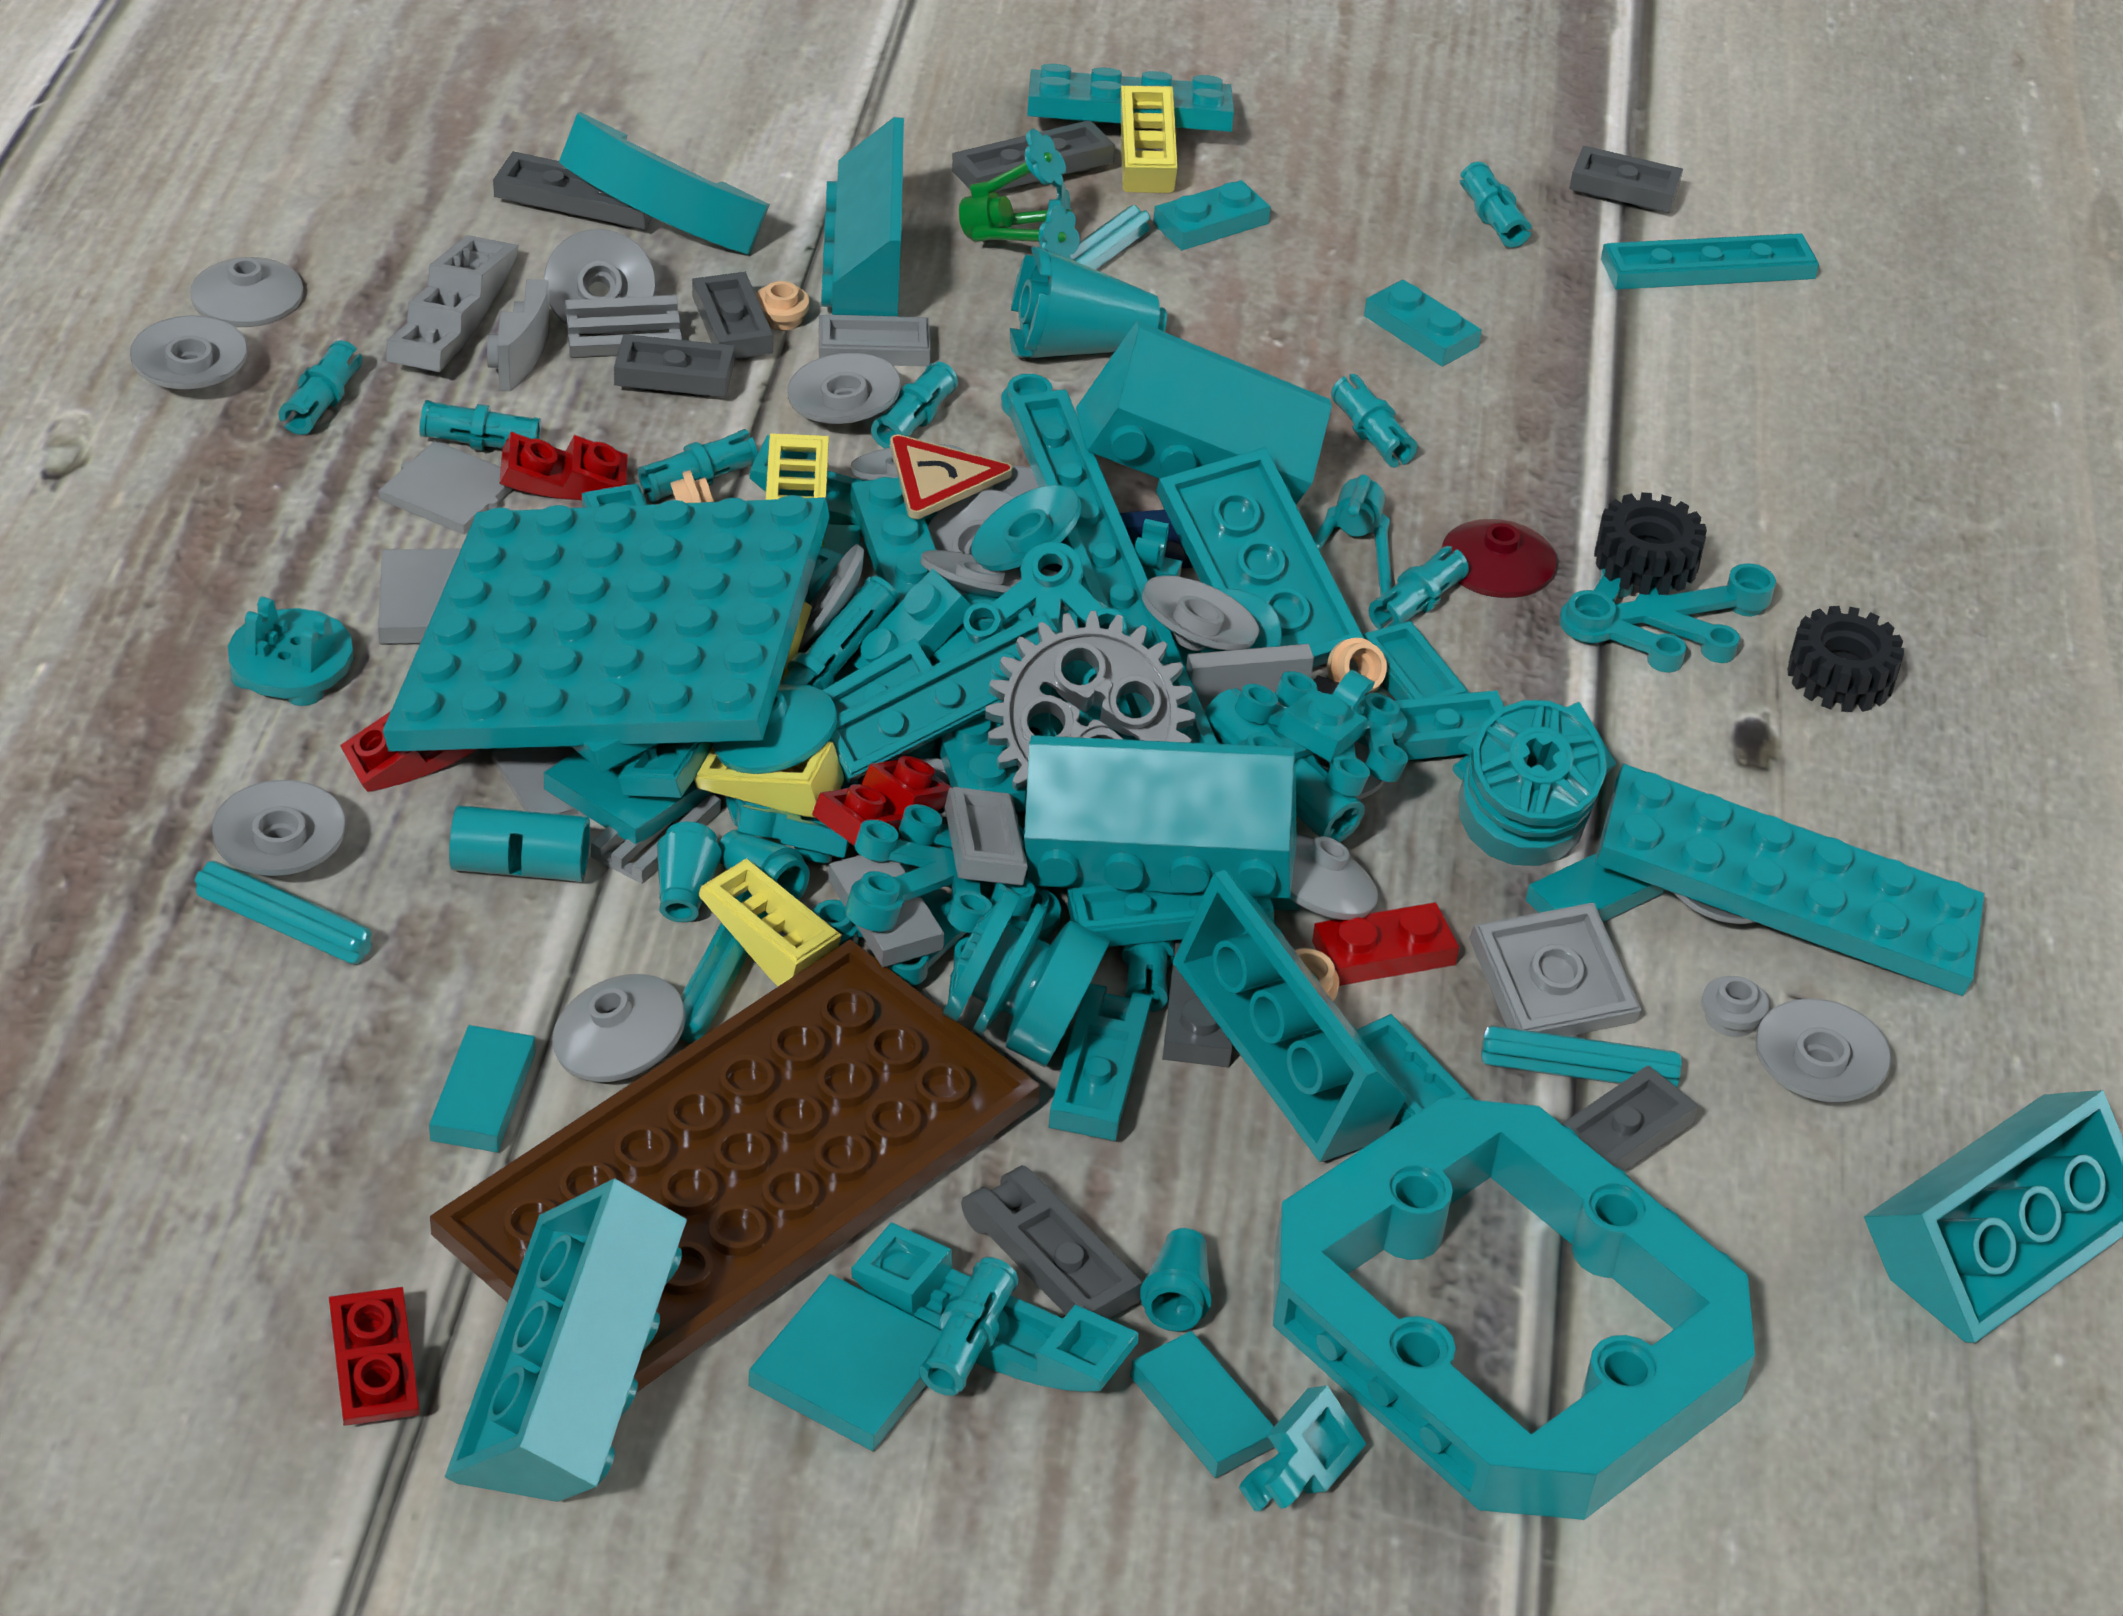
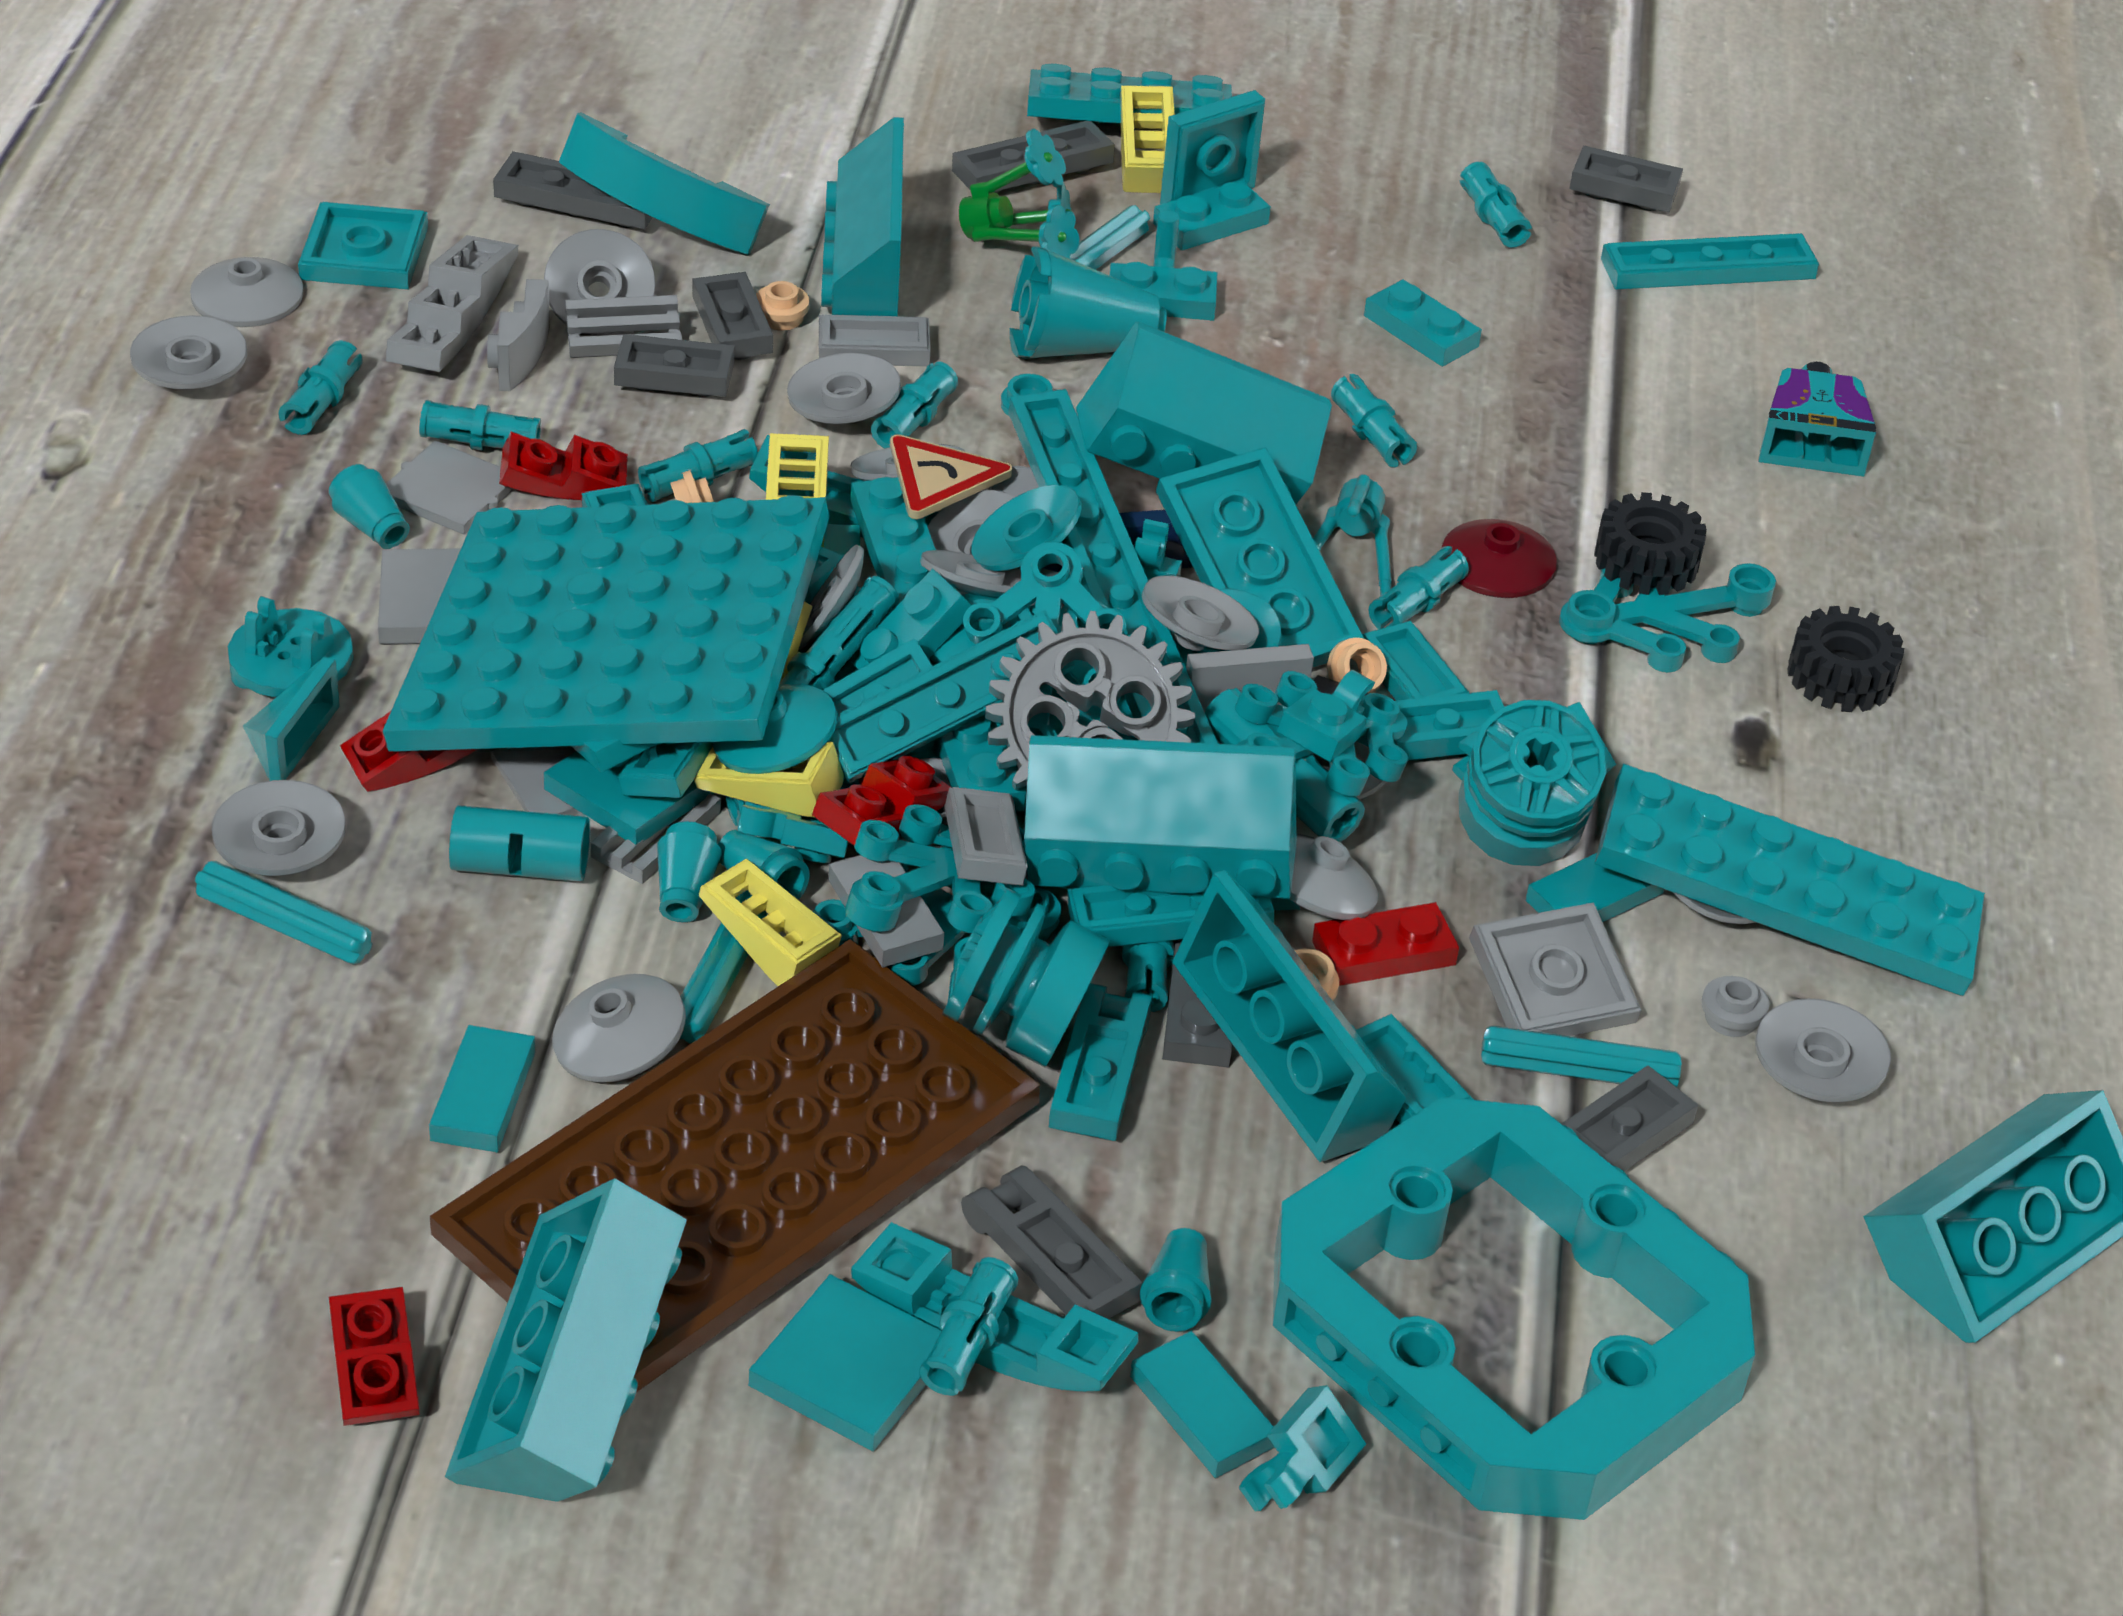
(294, 719): none -> teal slope
(363, 245): none -> teal tile
(367, 504): none -> teal cone
(1181, 291): none -> teal plate
(1213, 146): none -> teal tile
(1819, 422): none -> teal torso

